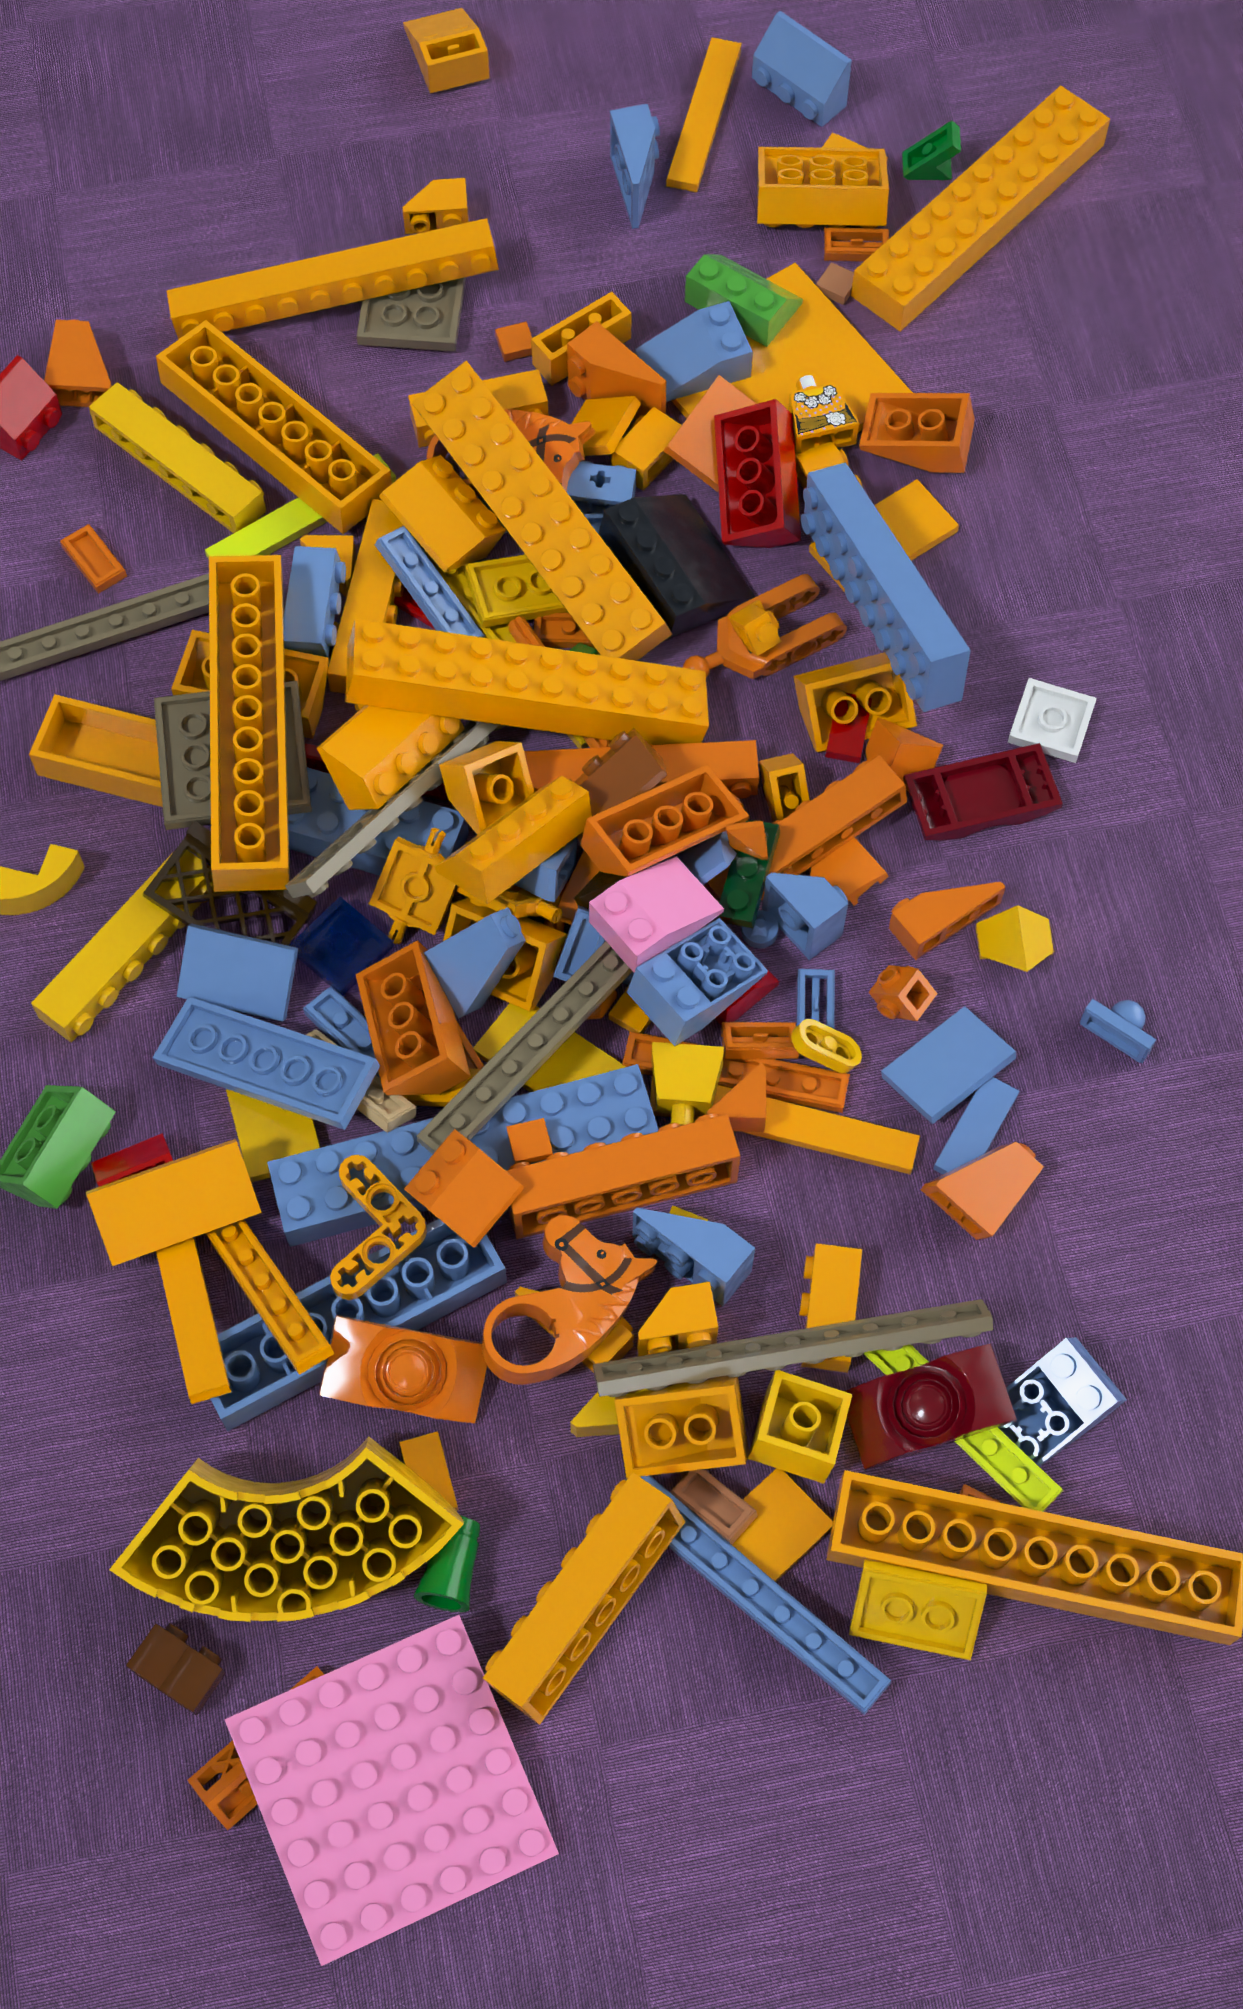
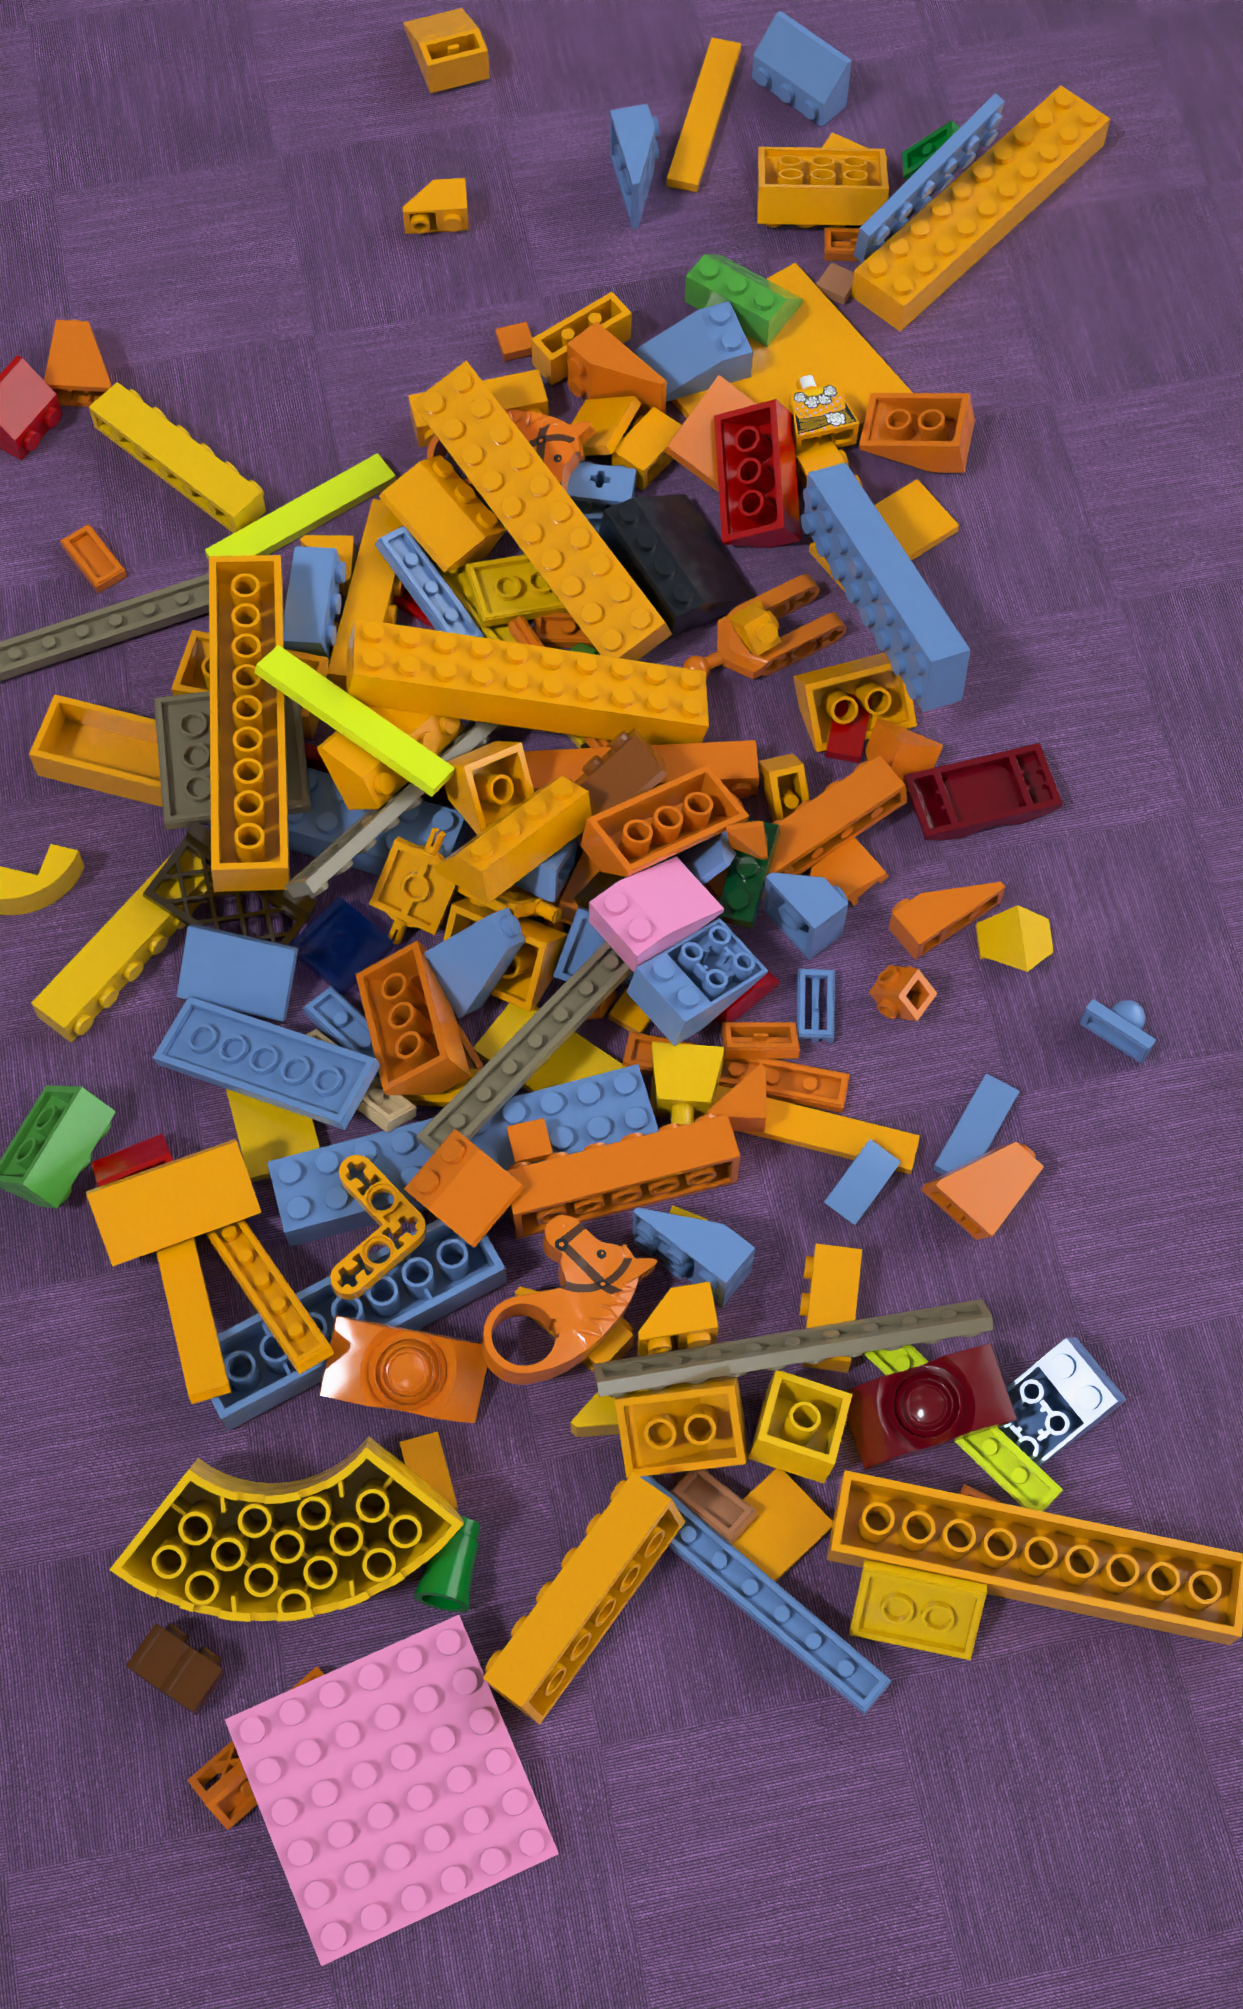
(273, 425): light orange brick -> none
(335, 278): light orange brick -> none
(354, 720): none -> neon yellow tile
(414, 318): dark tan plate -> none
(764, 931): medium blue tile -> none
(826, 1046): yellow plate -> none
(862, 1181): none -> medium blue slope
(930, 177): none -> medium blue plate
(948, 1064): medium blue tile -> none
(1052, 718): white plate -> none

